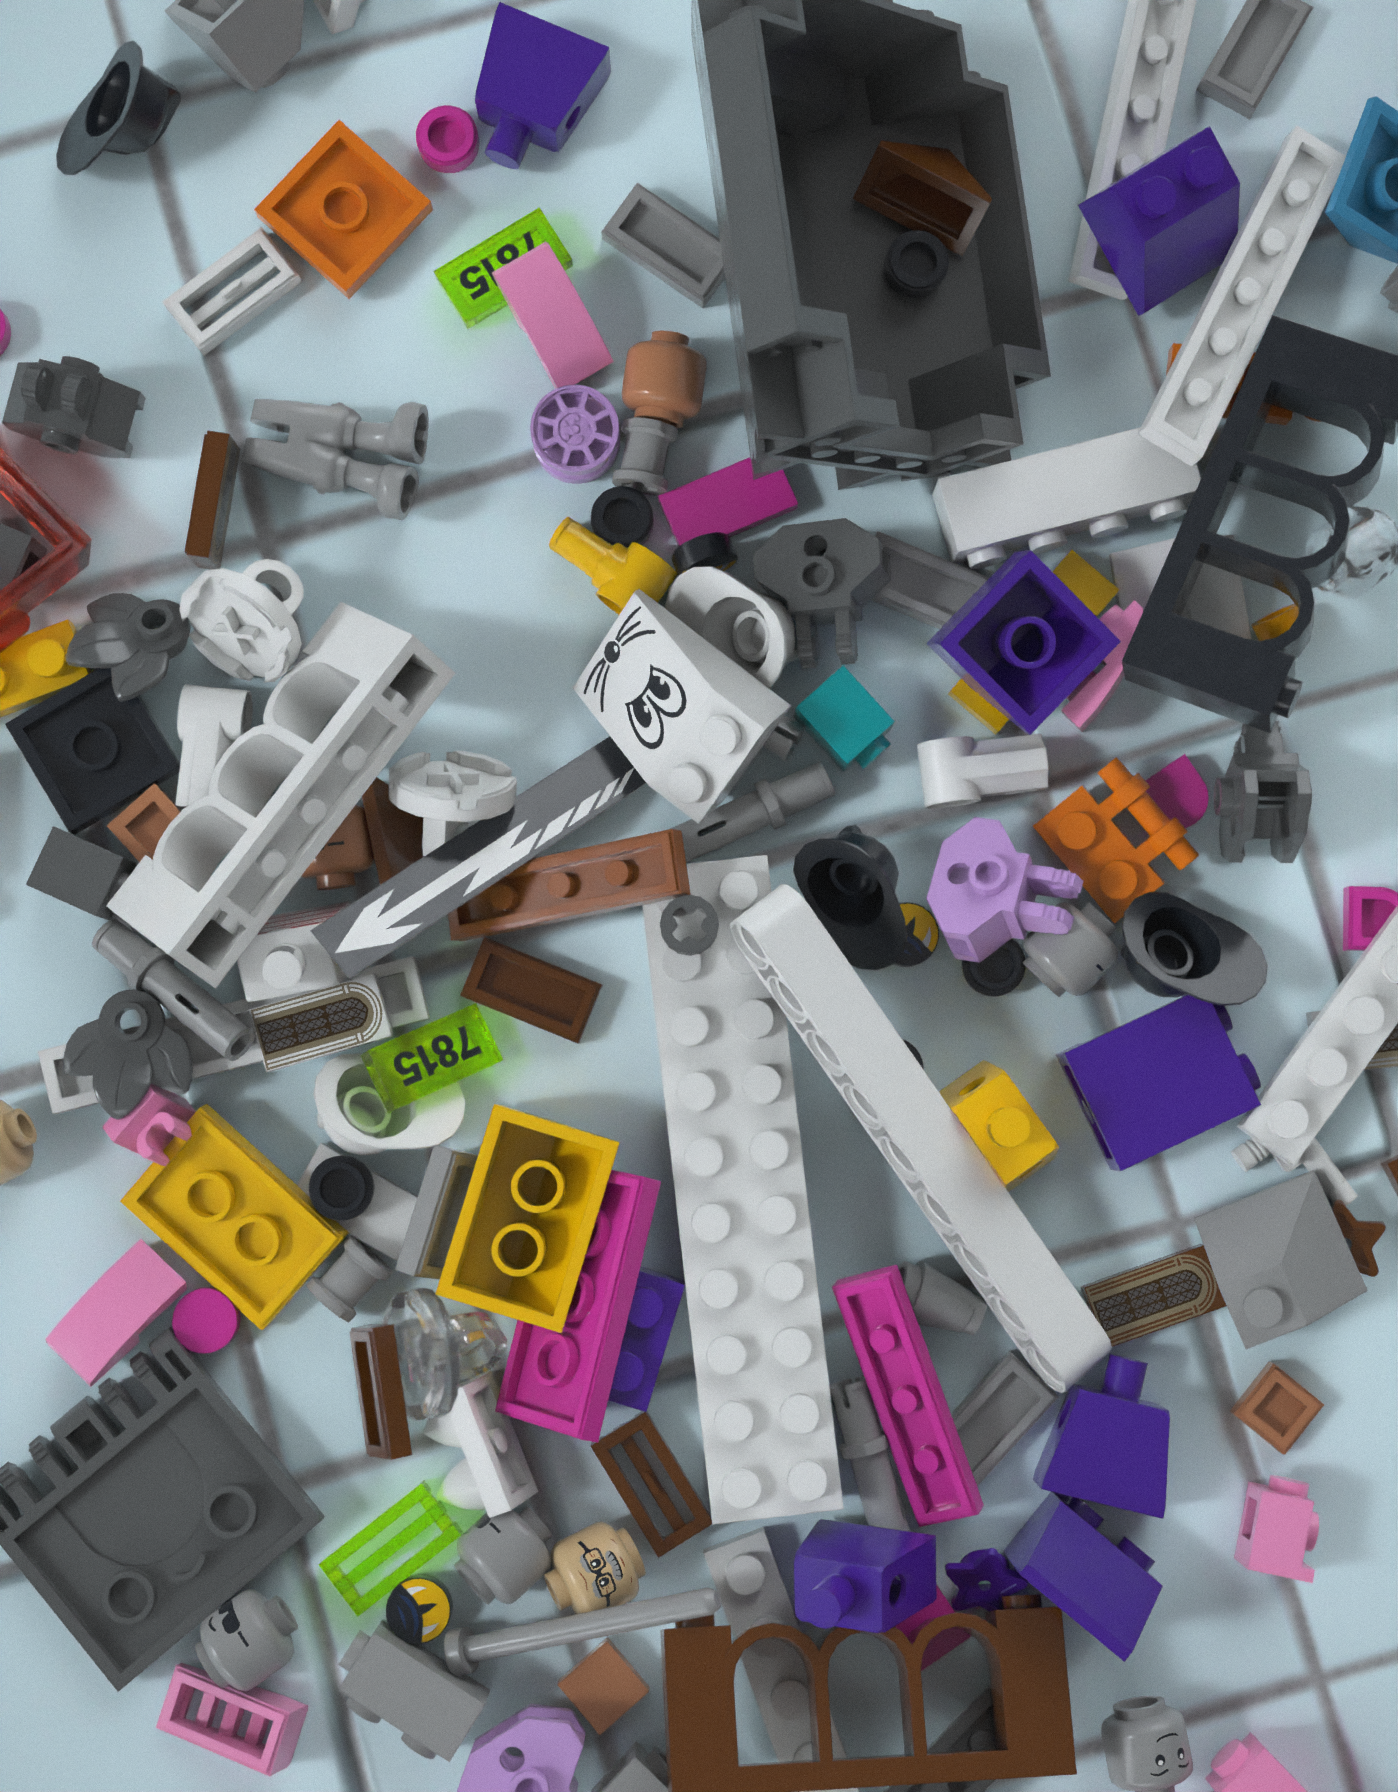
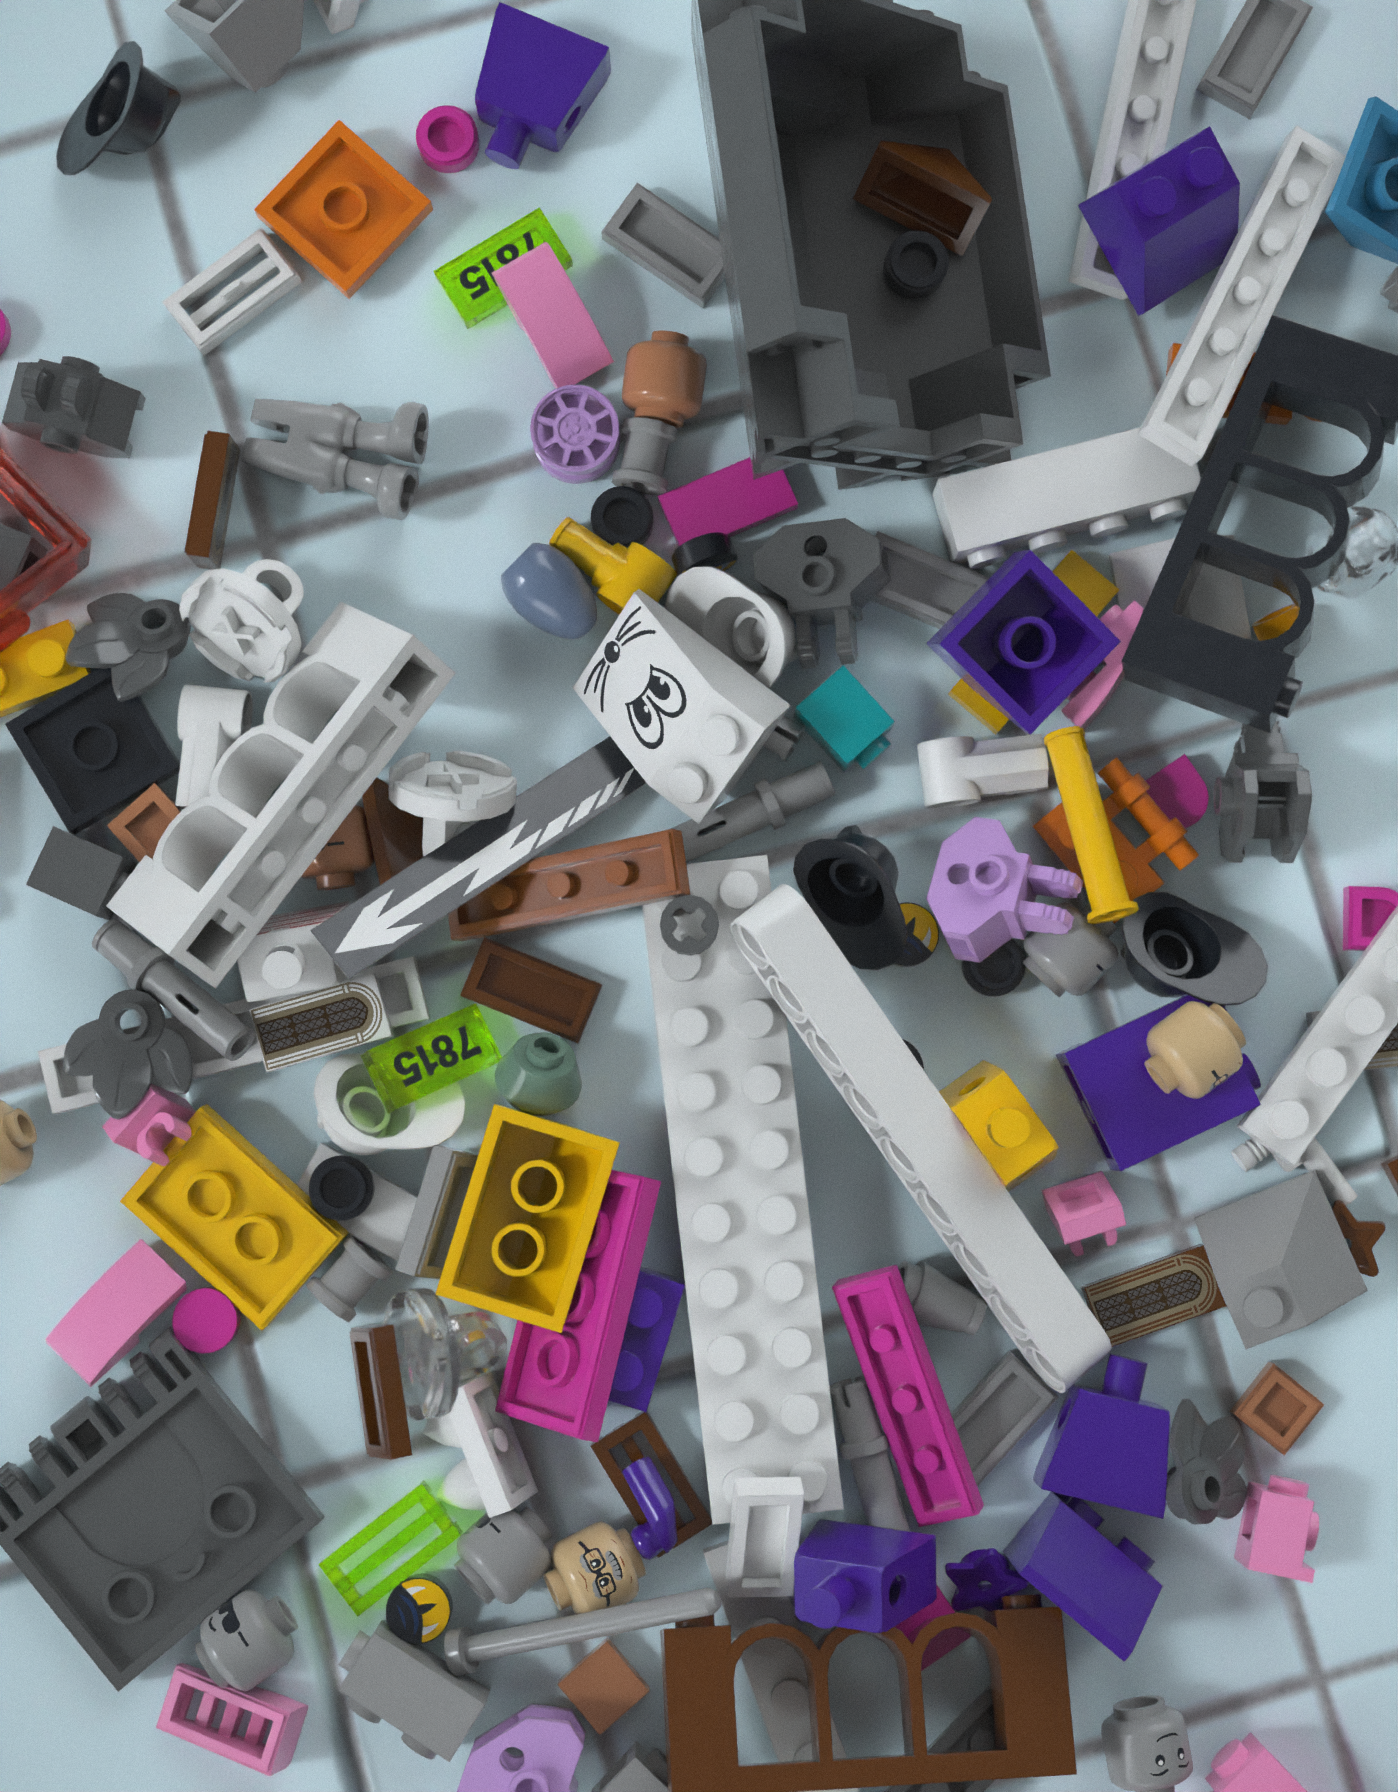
(539, 1075): none -> sand green cone
(550, 592): none -> sand blue animal
(657, 1506): none -> dark purple arm
(764, 1536): none -> white tile
(1084, 1210): none -> bright pink tile
(1088, 826): none -> yellow pin
(1194, 1049): none -> tan head
(1206, 1467): none -> dark grey plate

